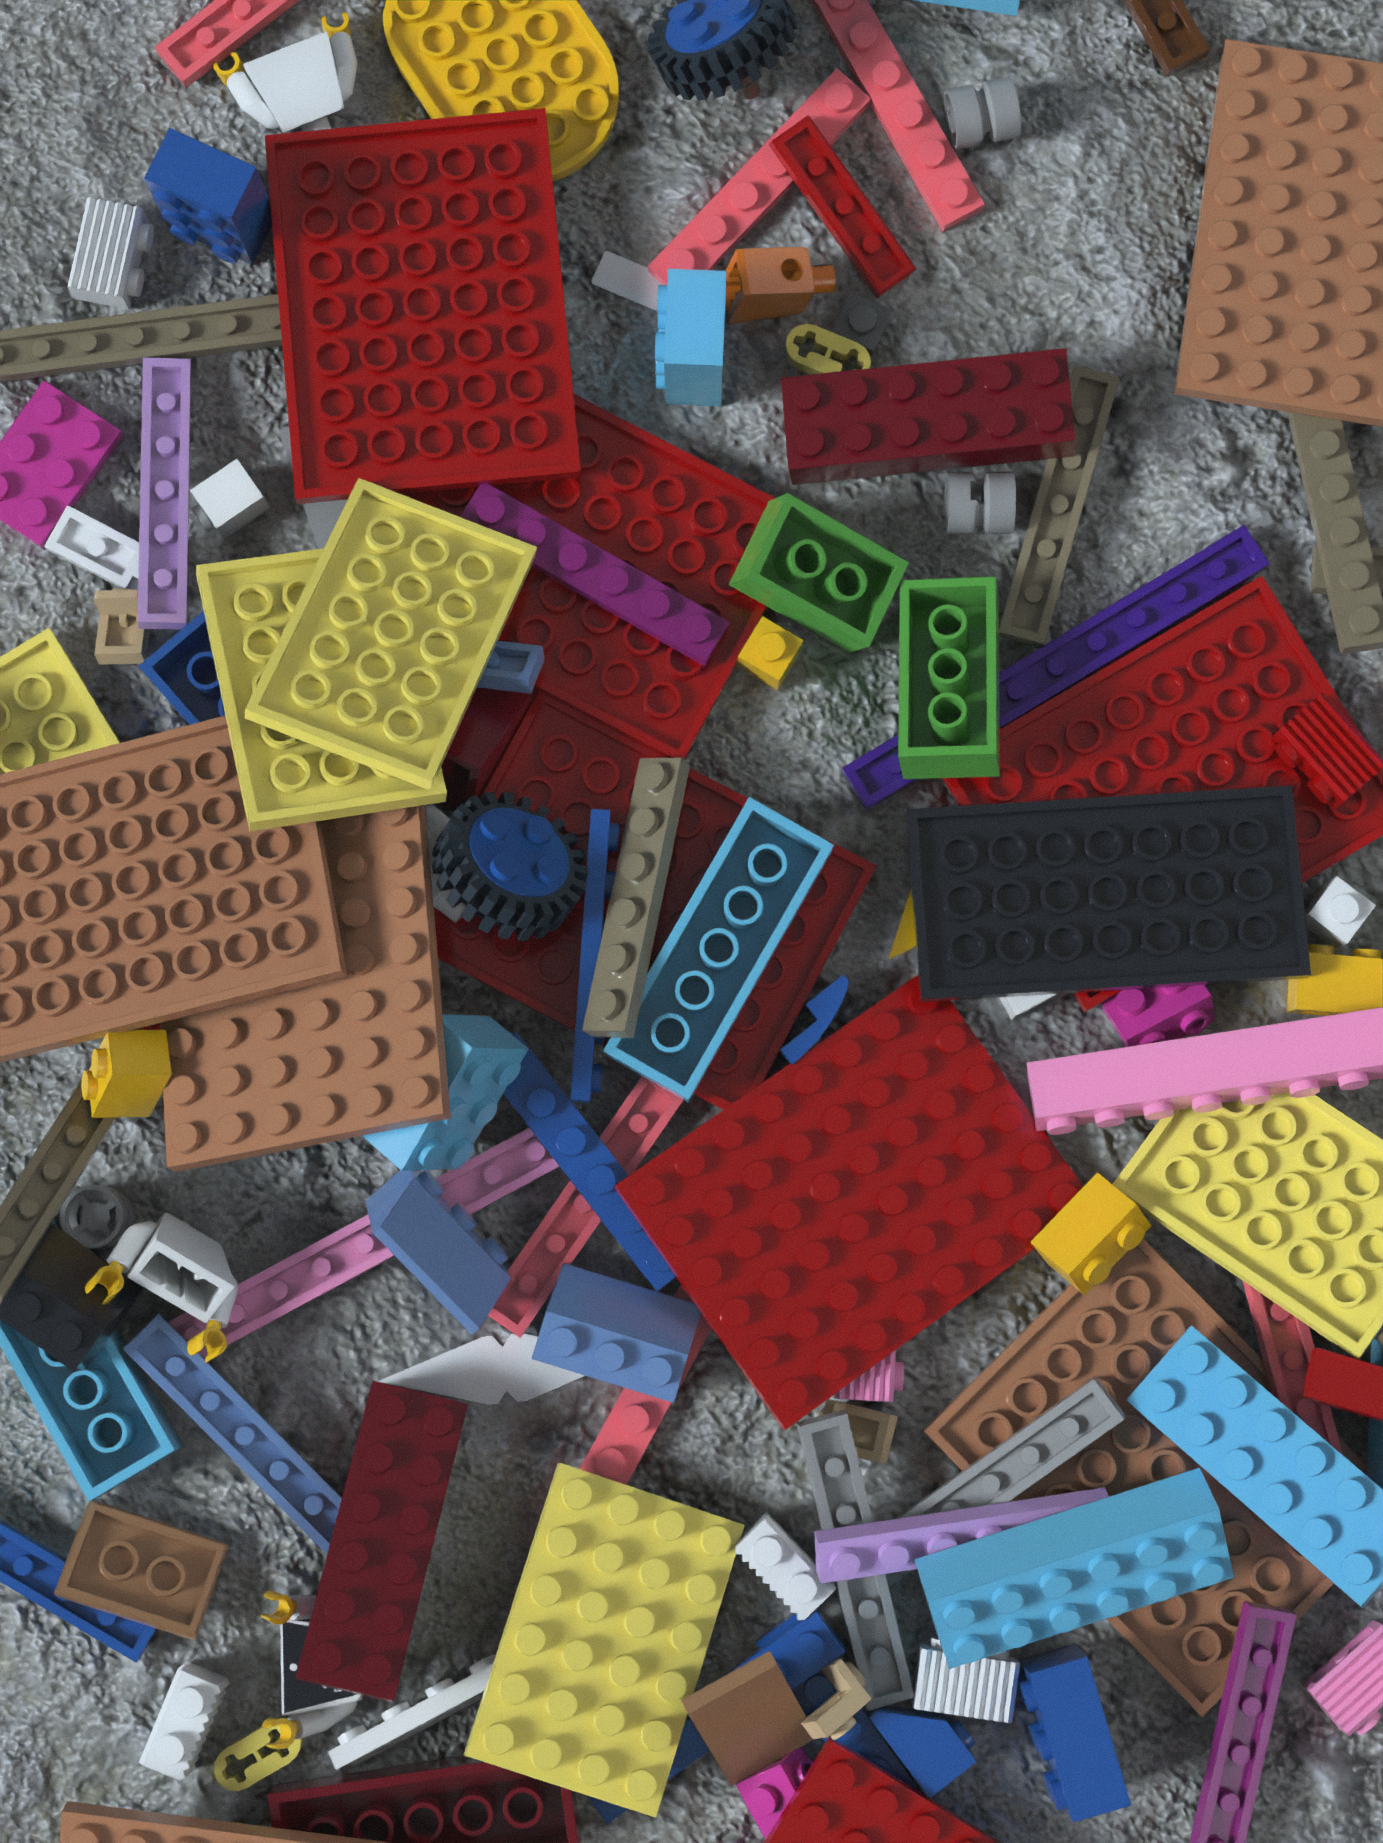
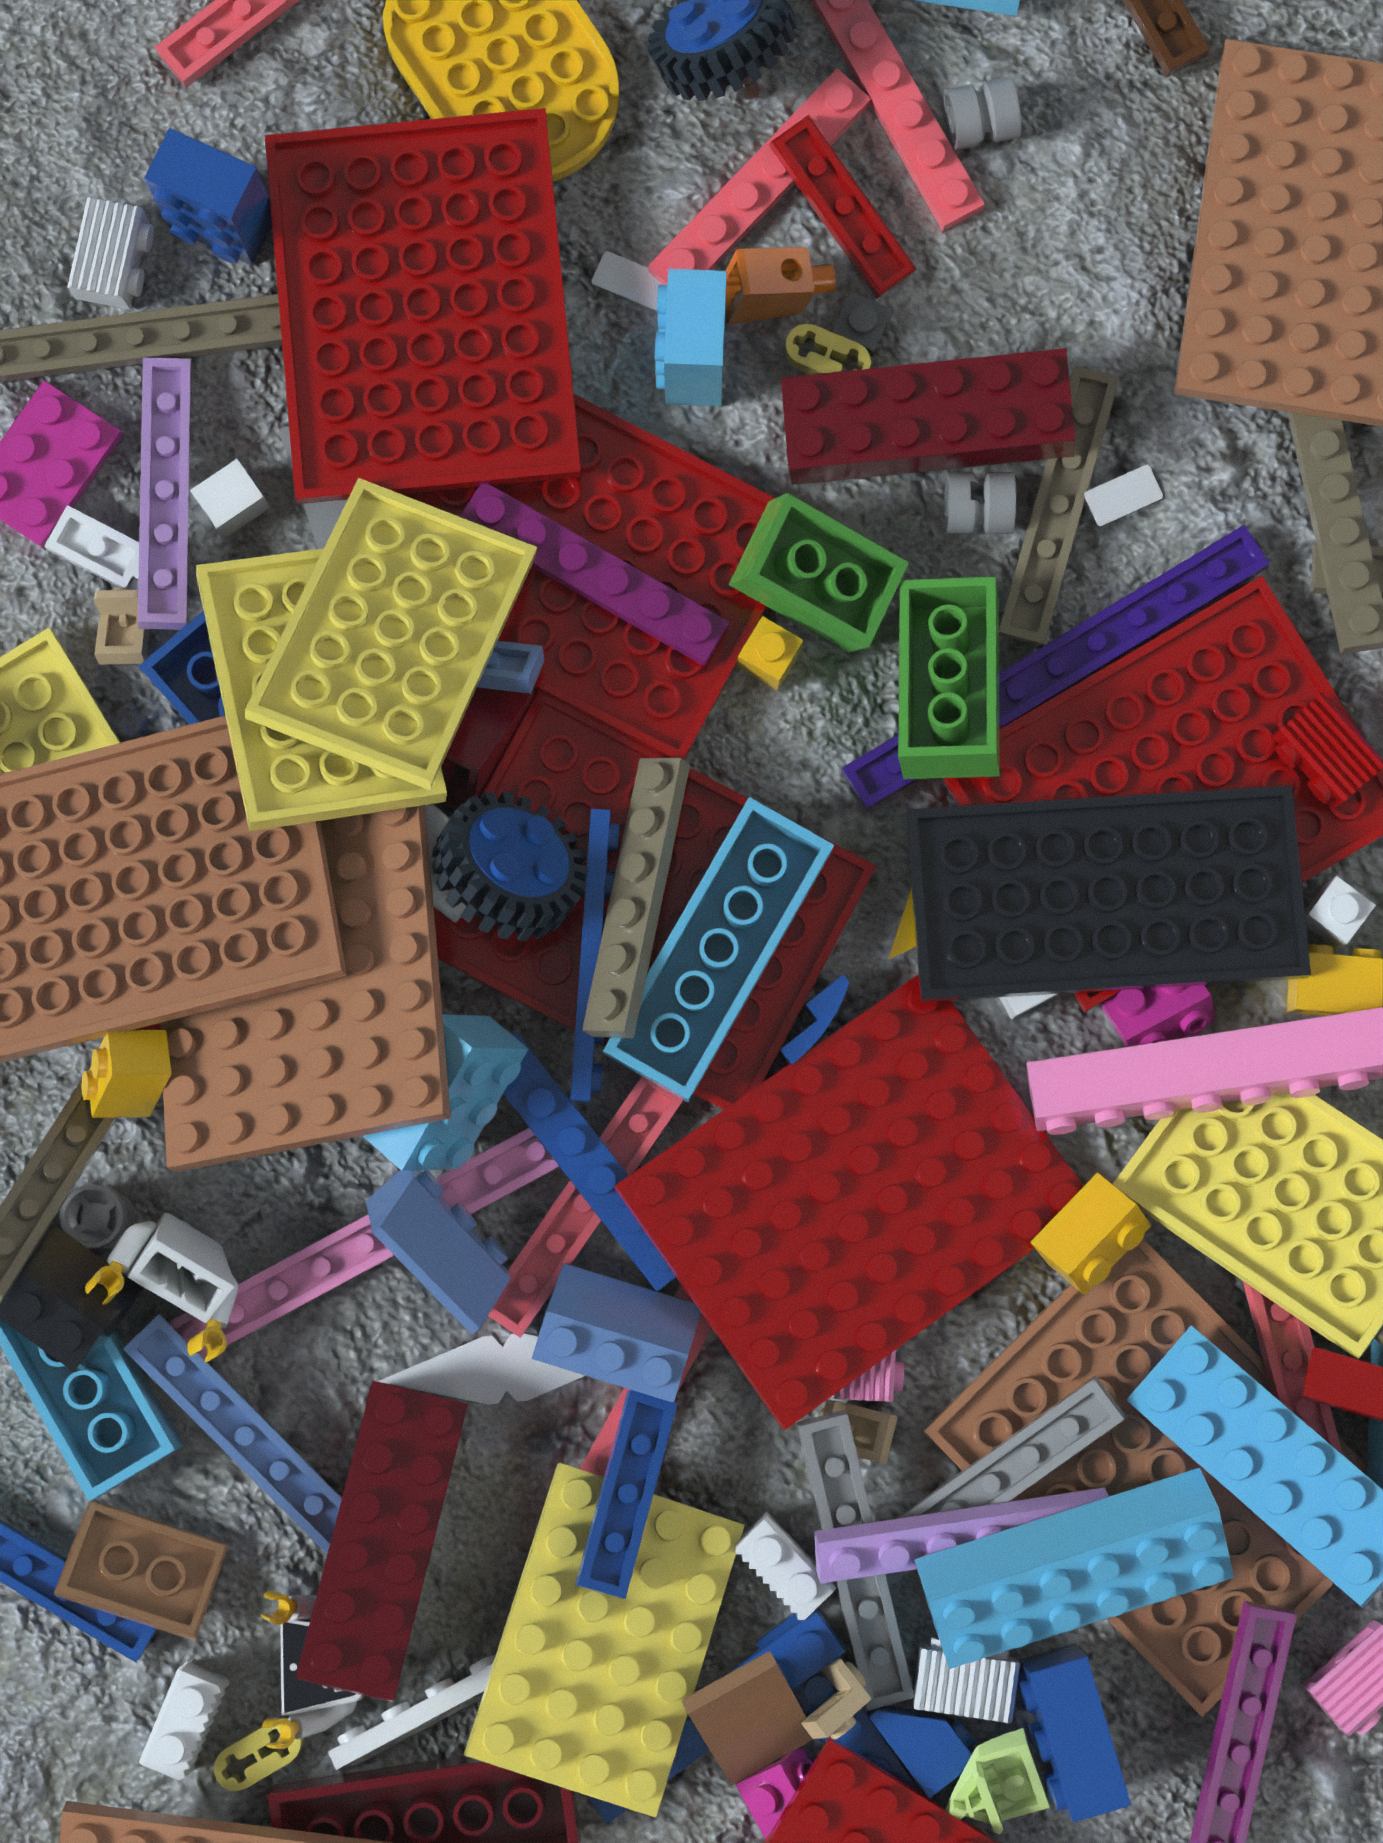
(298, 81): white torso -> none
(626, 1494): none -> blue plate
(999, 1782): none -> yellowish green slope
(1123, 495): none -> white sticker

